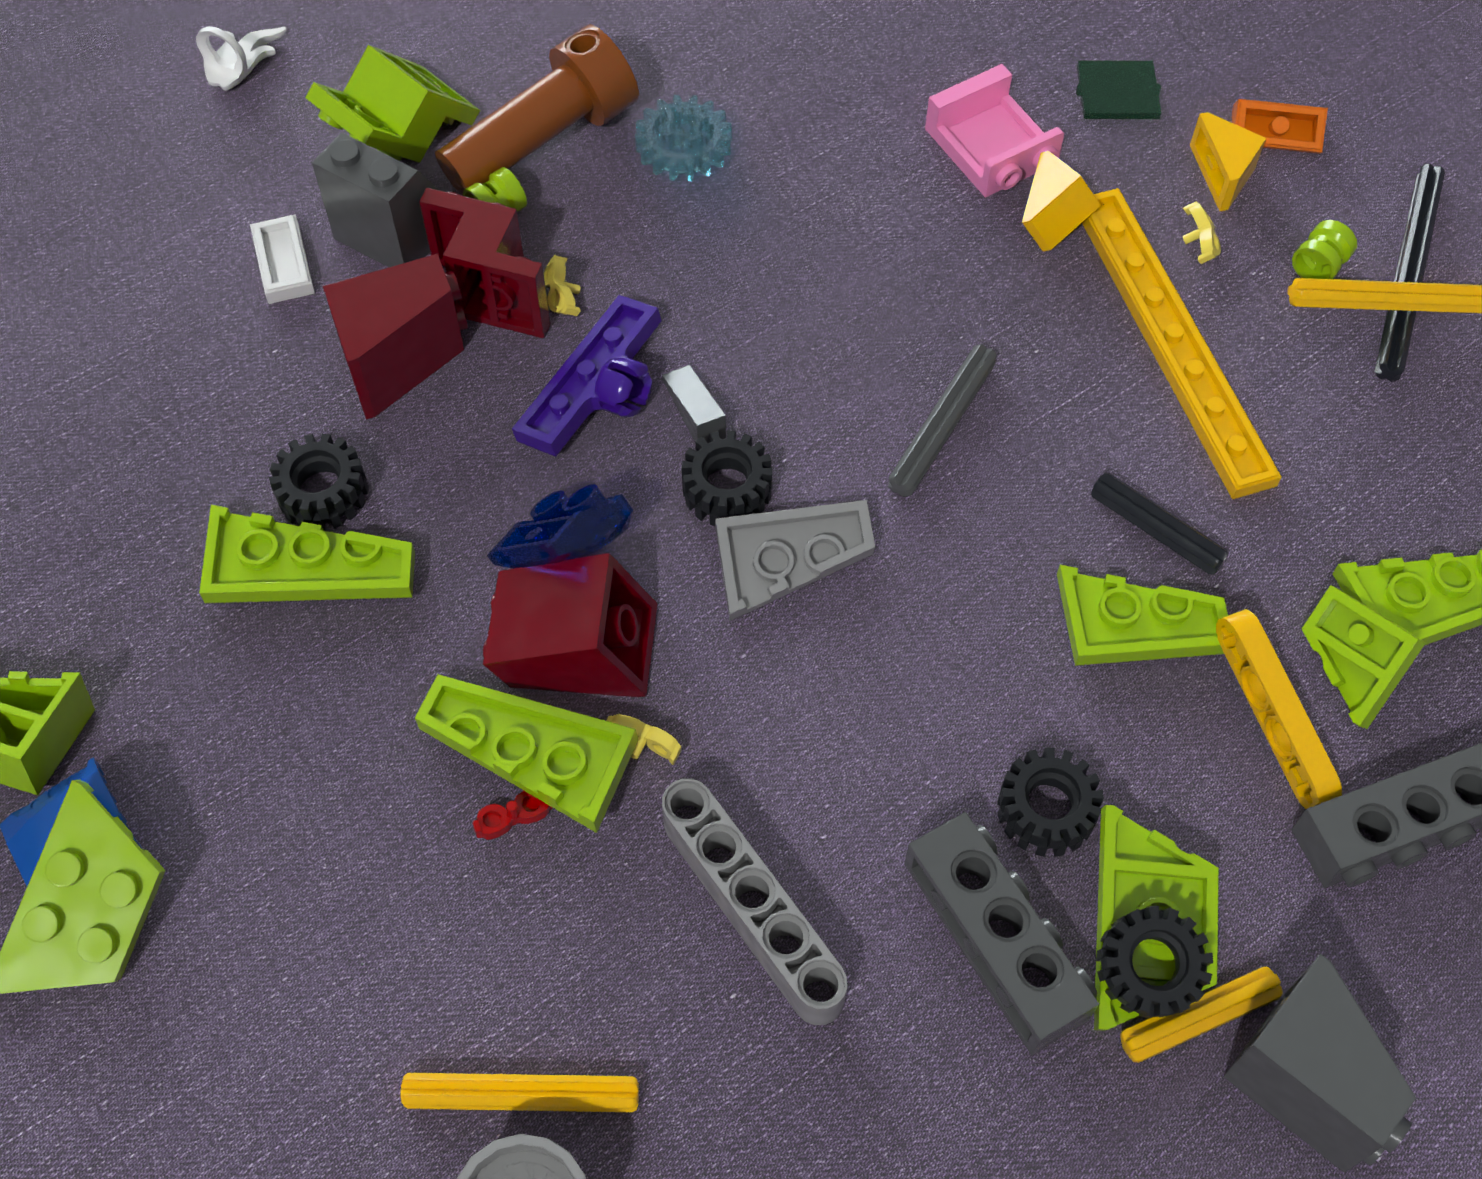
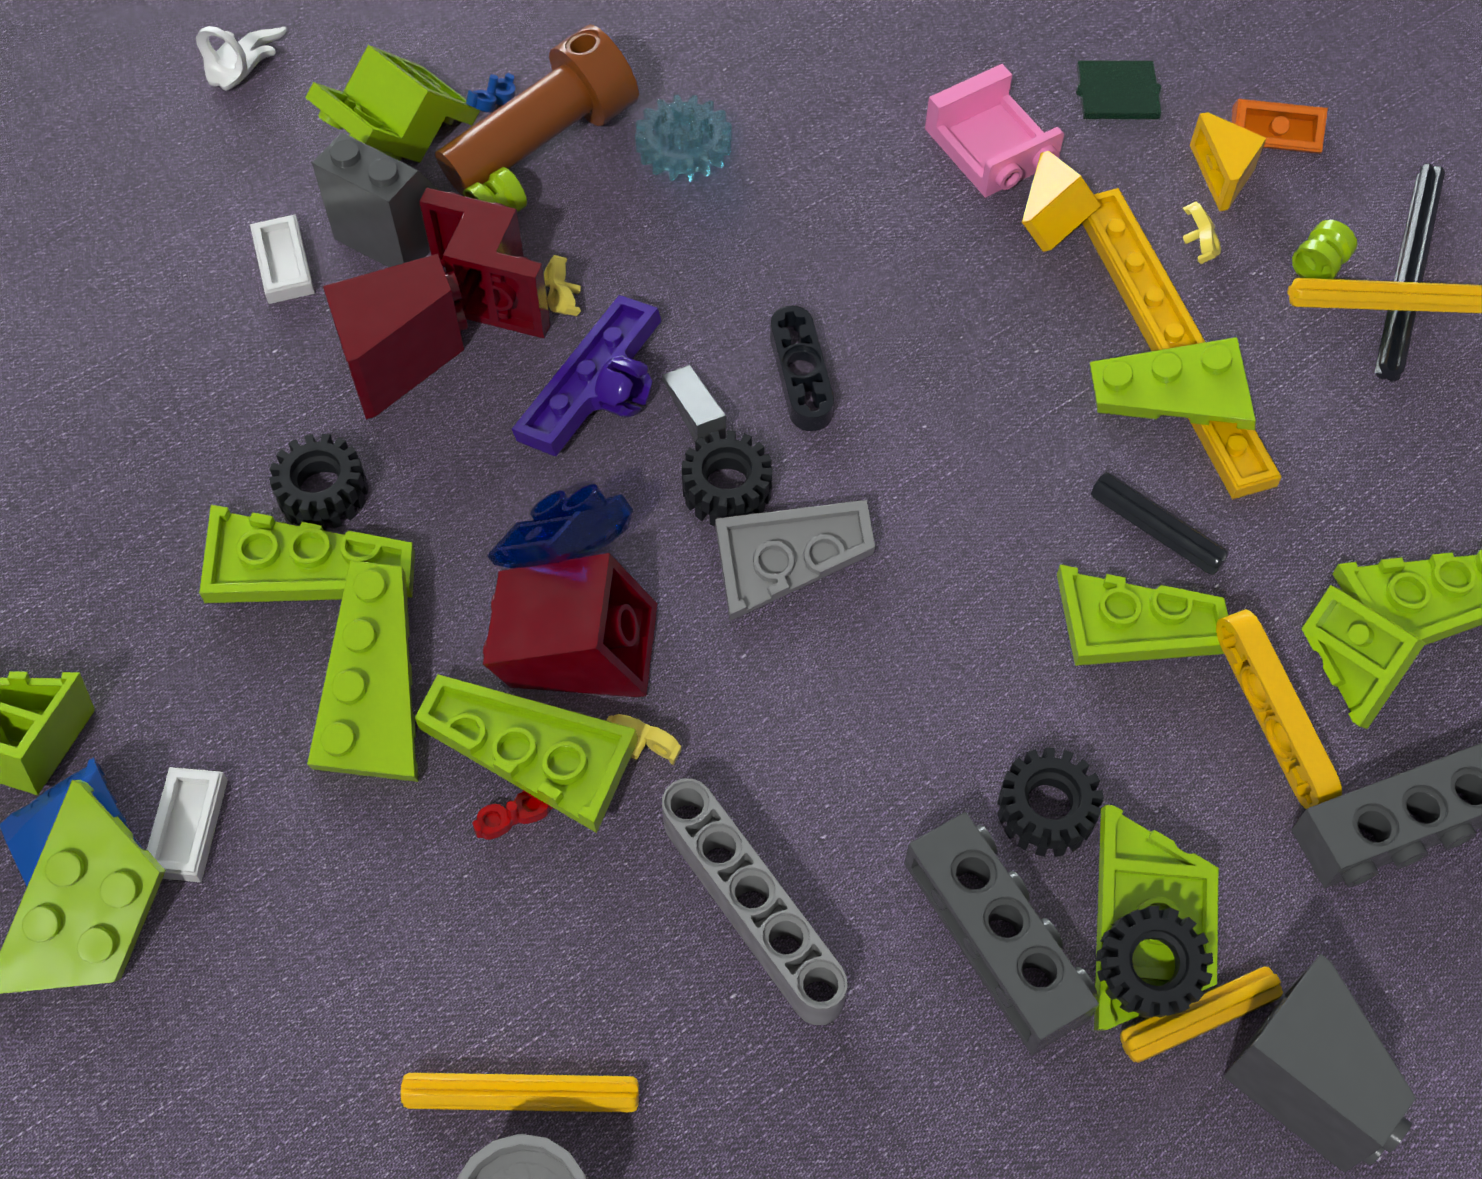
(187, 822): none -> white tile
(366, 697): none -> lime wing
(498, 92): none -> blue piece
(796, 385): none -> black beam
(942, 421): dark grey axle -> none
(1183, 381): none -> lime wing

